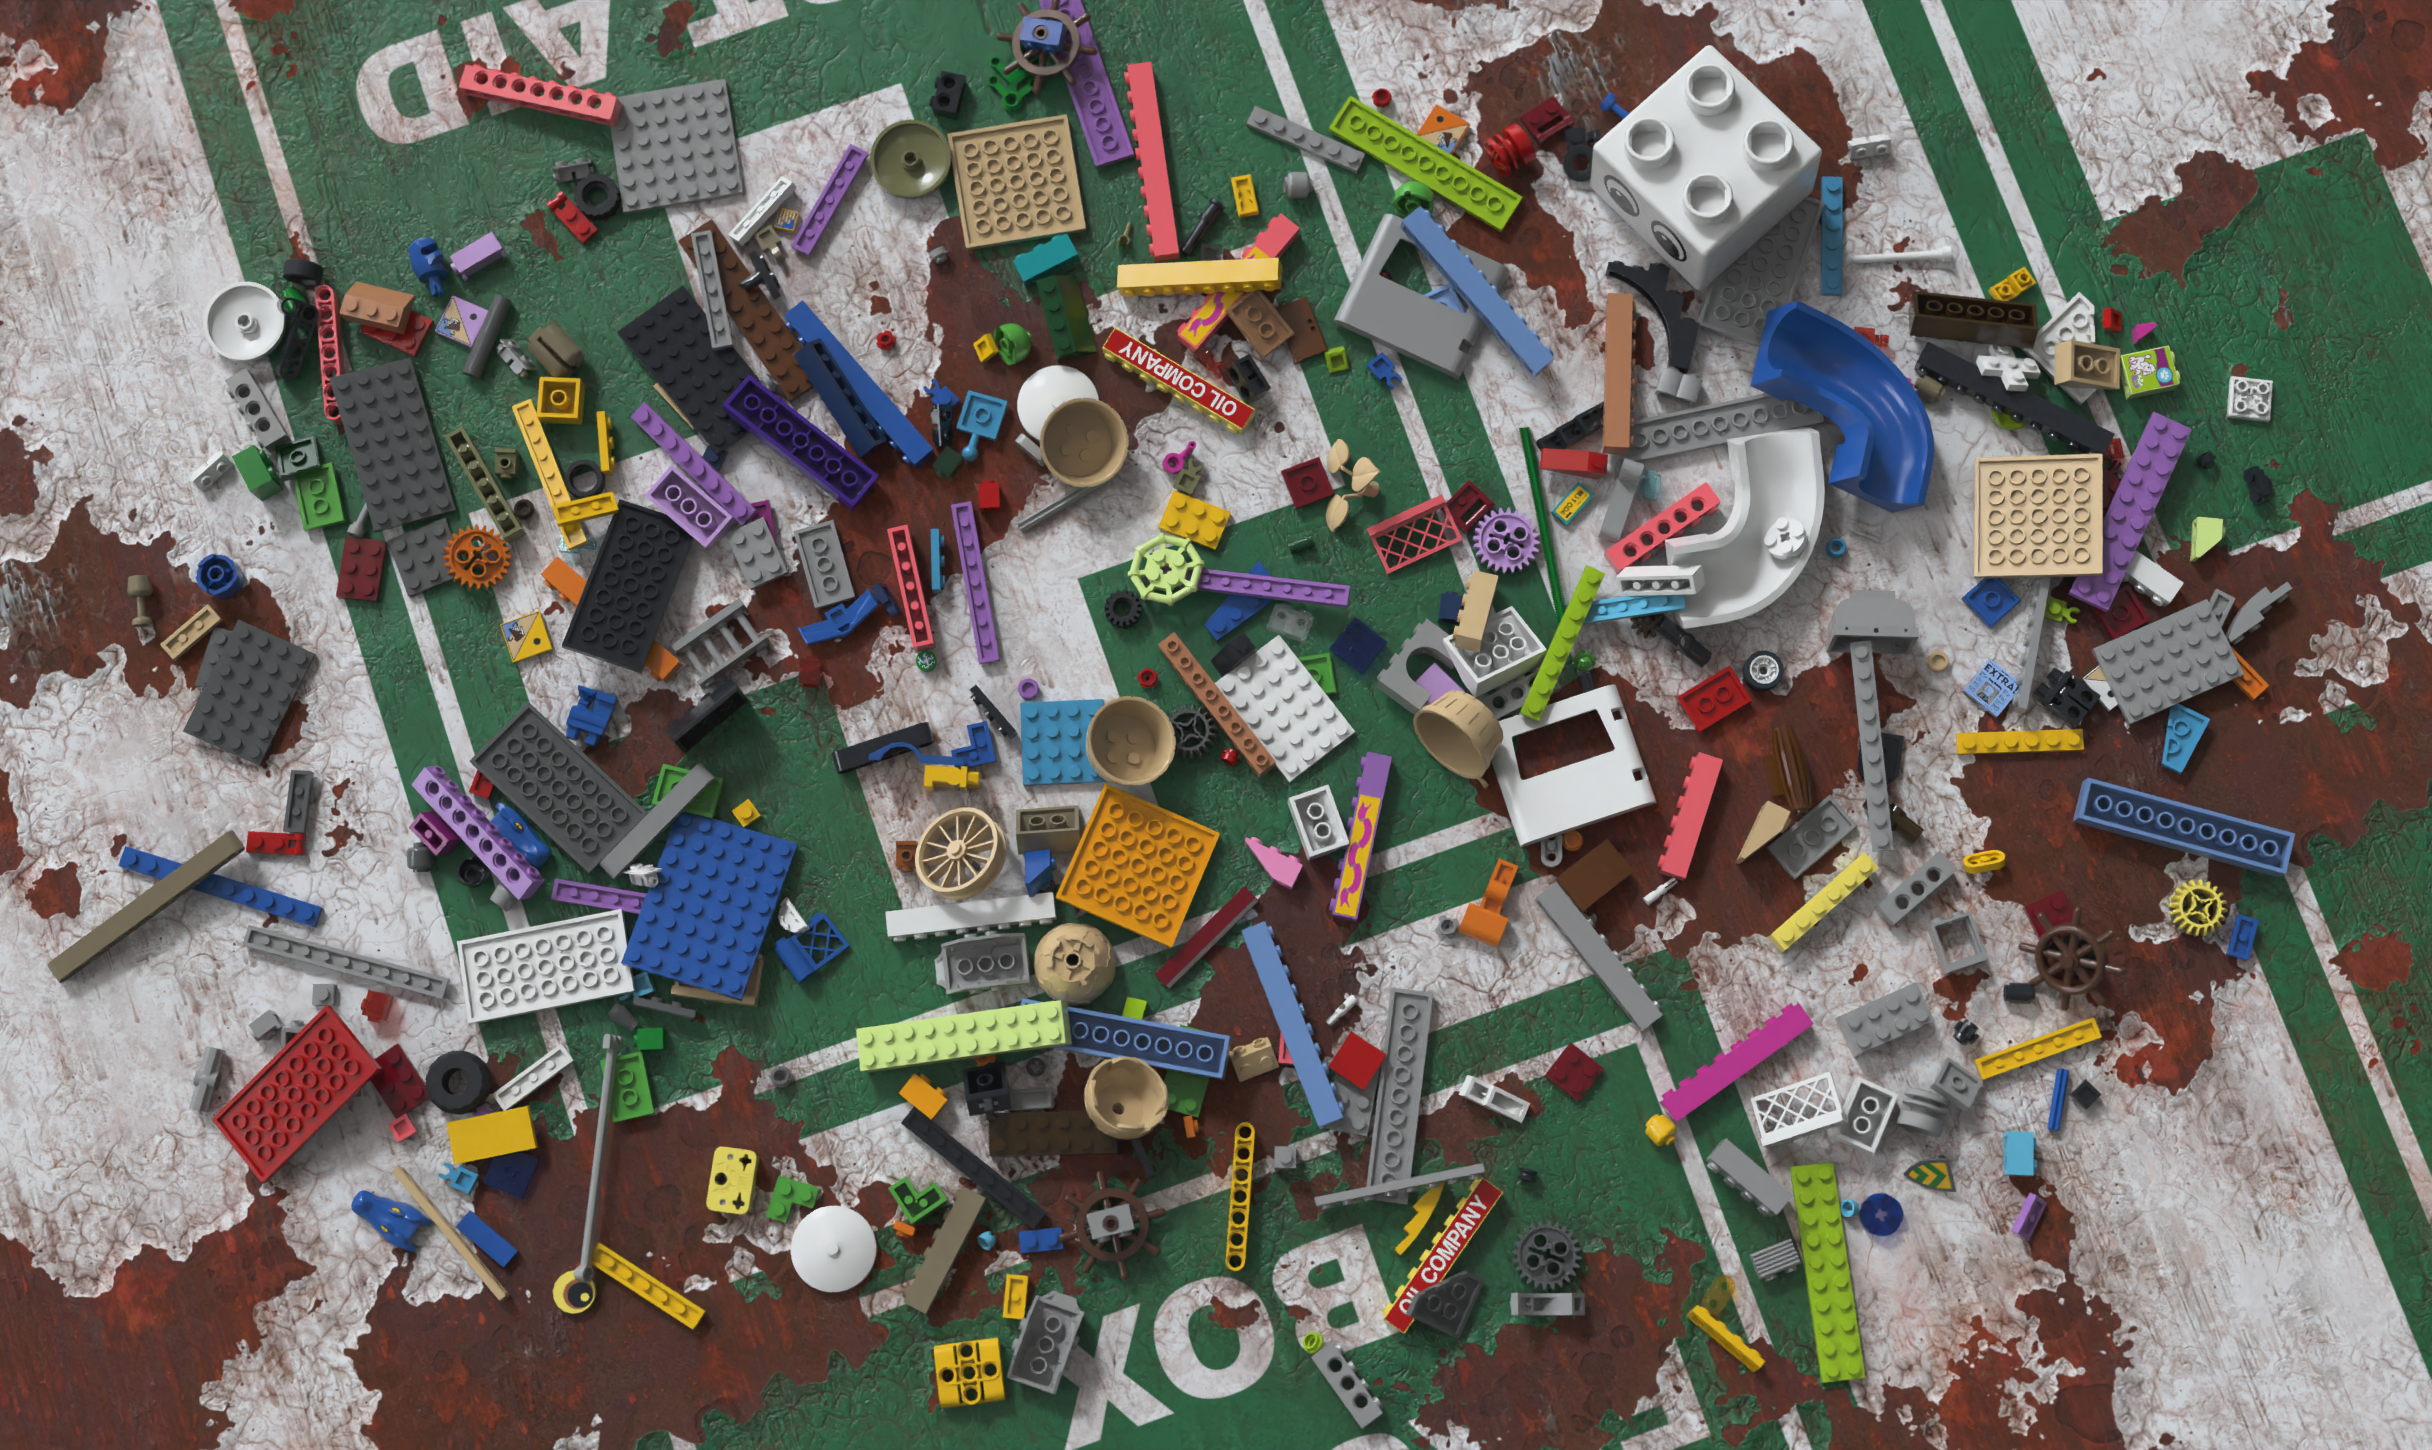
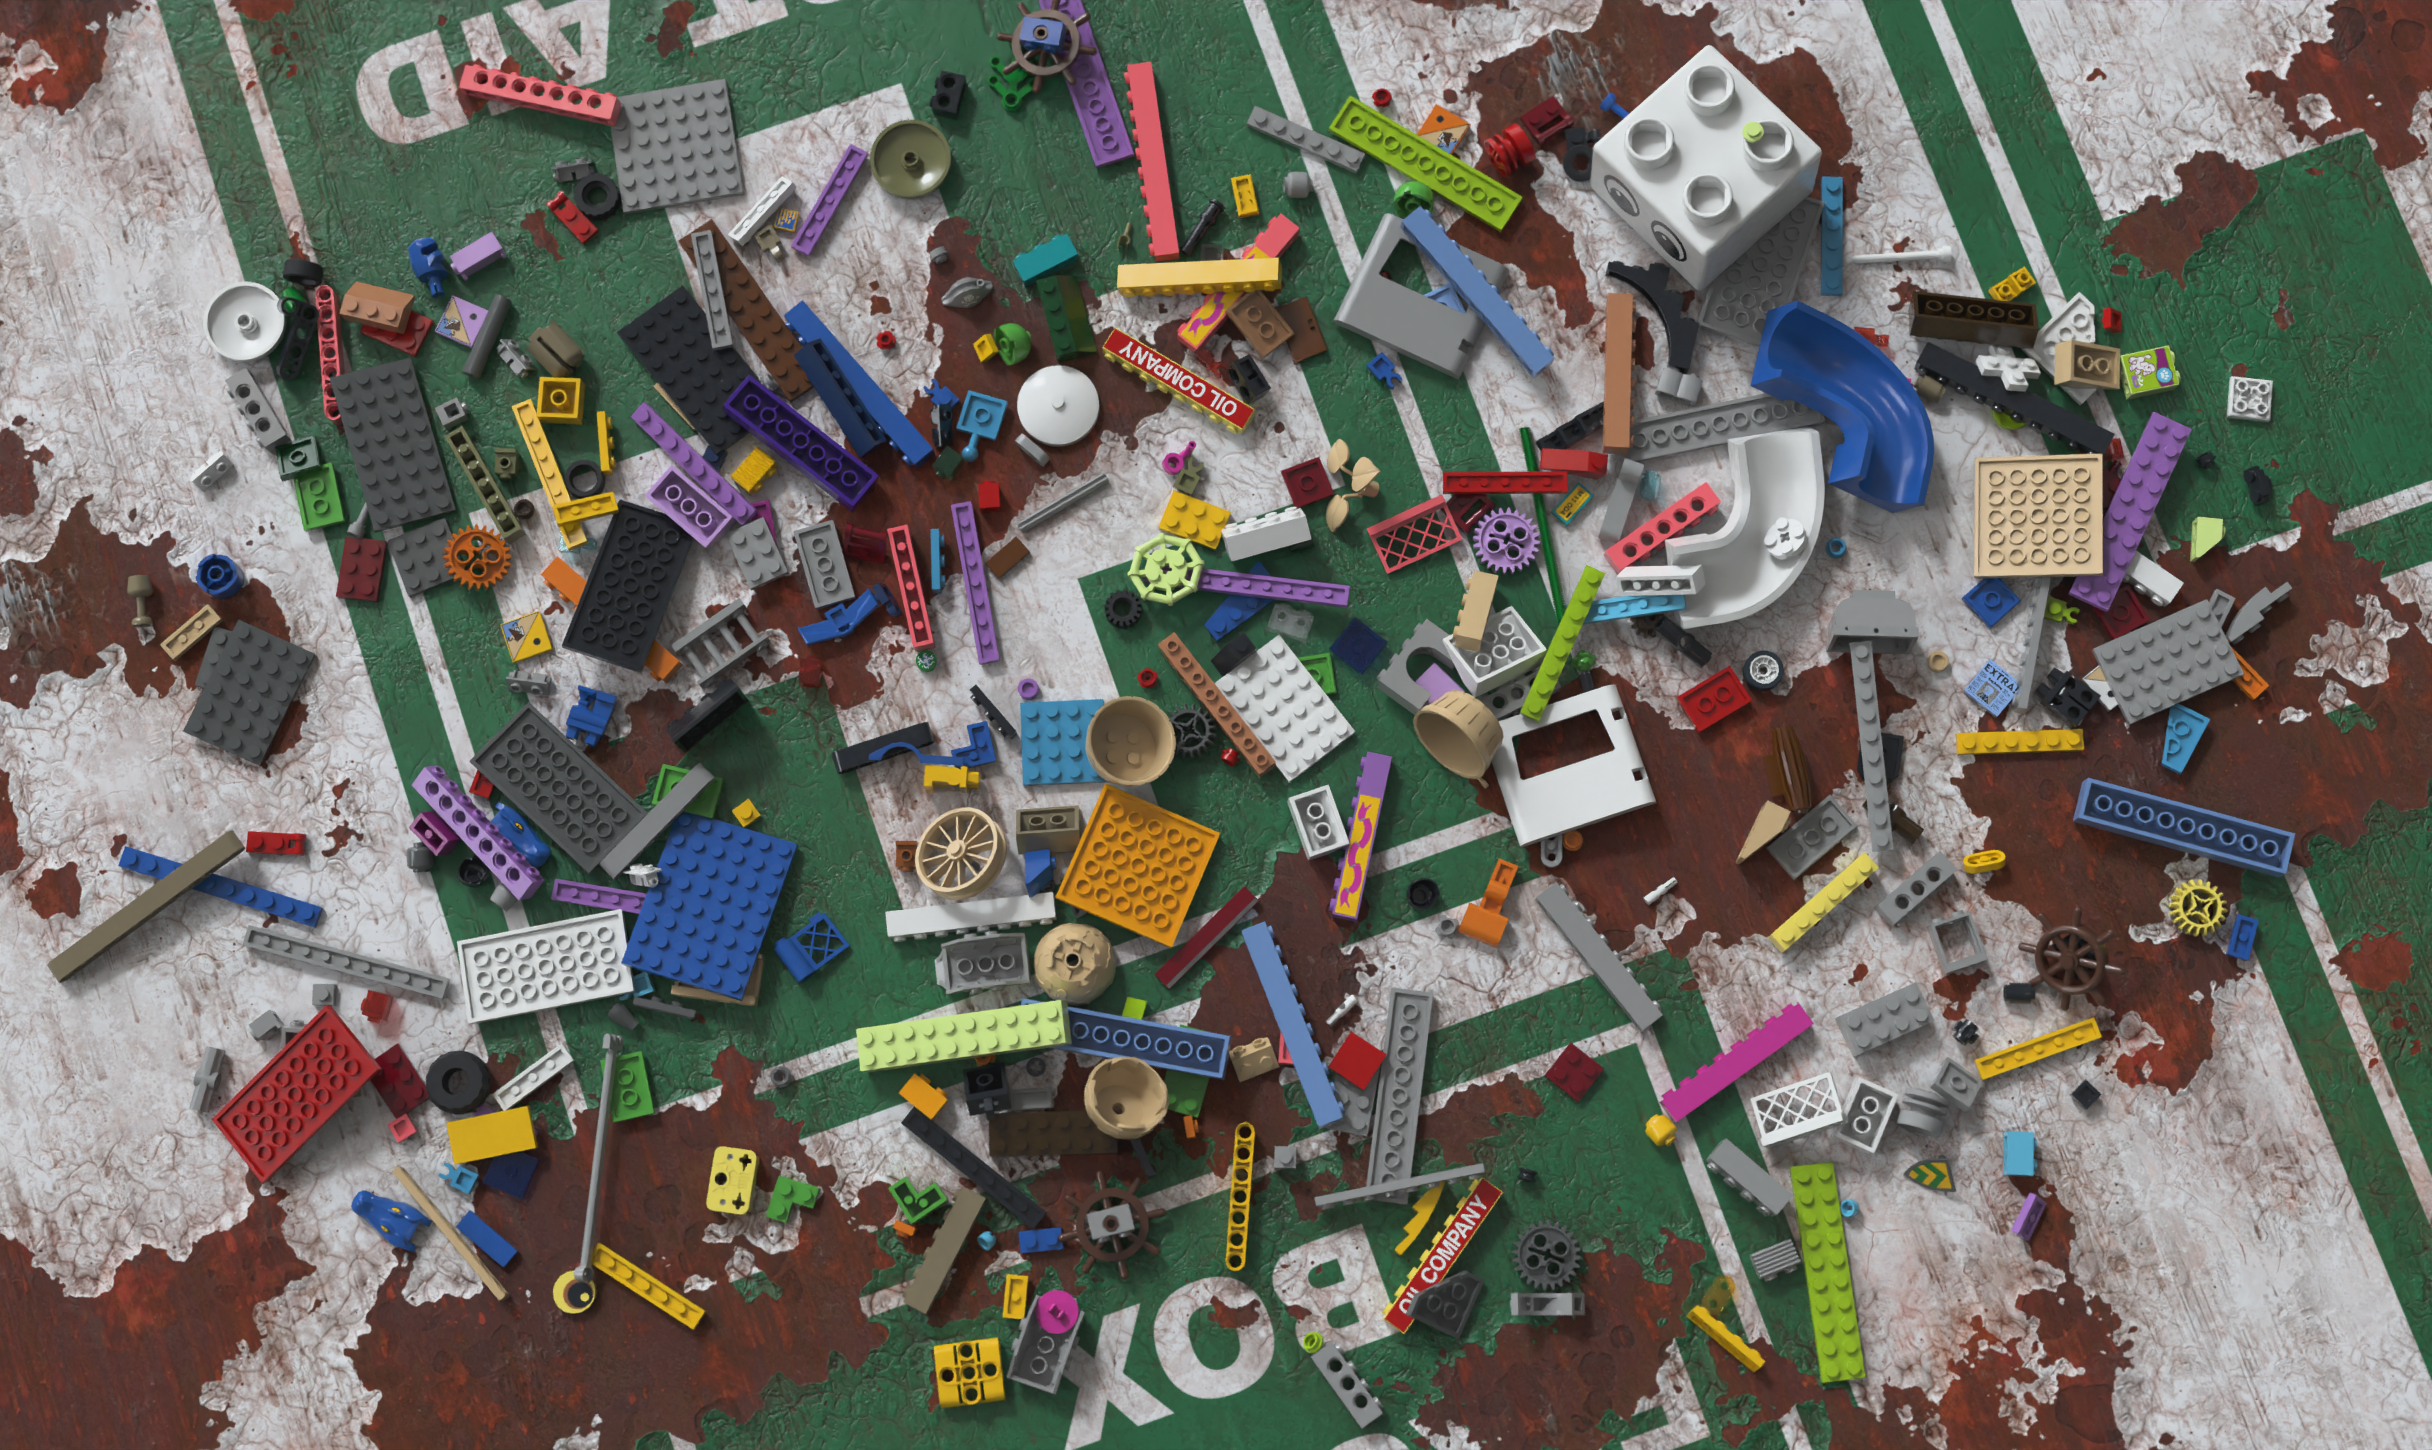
(258, 472): green brick -> none
(298, 801): dark grey plate -> none
(447, 410): none -> light grey brick
(520, 682): none -> light grey hinge
(650, 1039): green brick -> none
(754, 471): none -> yellow brick
(762, 276): black plate -> none
(791, 918): white plate -> none
(833, 1249): white dish -> none
(864, 548): none -> dark red plate
(967, 292): none -> light grey hat
(1007, 557): none -> reddish brown tile
(1016, 182): tan plate -> none
(1056, 1311): none -> dark pink piece
(1084, 442): tan piece -> none
(1266, 533): none -> white brick
(1279, 867): bright pink slope -> none
(1336, 359): lime slope -> none
(1422, 893): none -> black hair
(1449, 607): dark blue brick -> none
(1494, 1098): white slope -> none
(1505, 482): none -> red plate
(1594, 875): reddish brown slope -> none
(1690, 816): coral brick -> none
(1753, 132): none -> yellowish green plate
(1876, 145): white hinge -> none
(1887, 1204): clear blue plate -> none
(2055, 908): dark red plate -> none
(2058, 1099): blue axle -> none
(2141, 331): dark pink slope -> none

